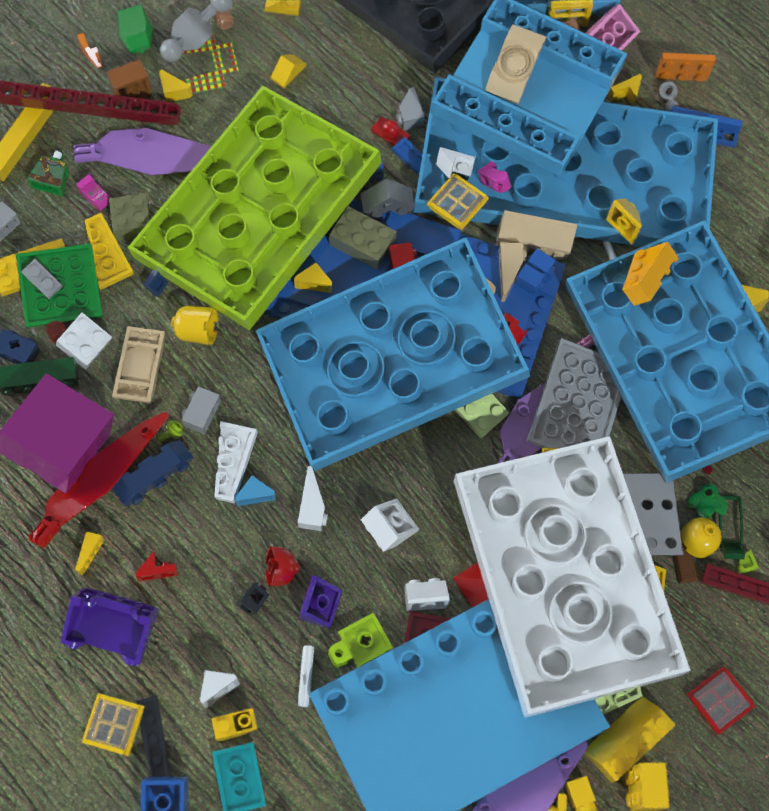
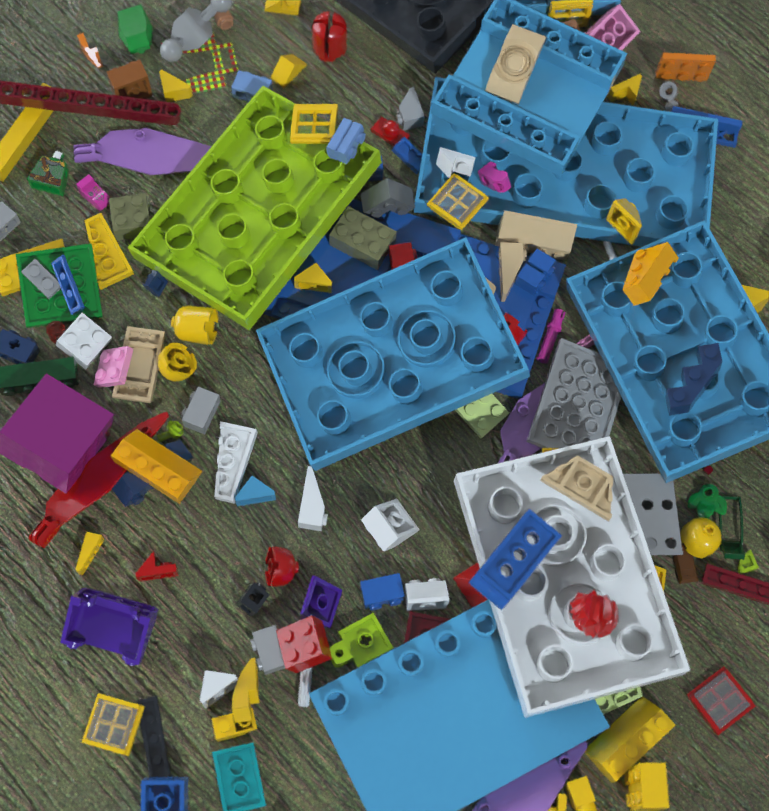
(68, 285): none -> blue slope
(113, 367): none -> bright pink plate
(156, 465): none -> light orange slope
(176, 362): none -> yellow cylinder
(246, 692): none -> yellow slope
(247, 85): none -> medium blue brick
(269, 650): none -> light grey brick
(304, 644): none -> brick
(313, 123): none -> yellow piece
(334, 35): none -> red cylinder
(345, 141): none -> medium blue brick
(382, 591): none -> blue piece
(489, 578): none -> blue hinge
(553, 329): none -> dark pink pin
(584, 485): none -> tan wing
(594, 614): none -> red hair
(694, 380): none -> dark blue brick

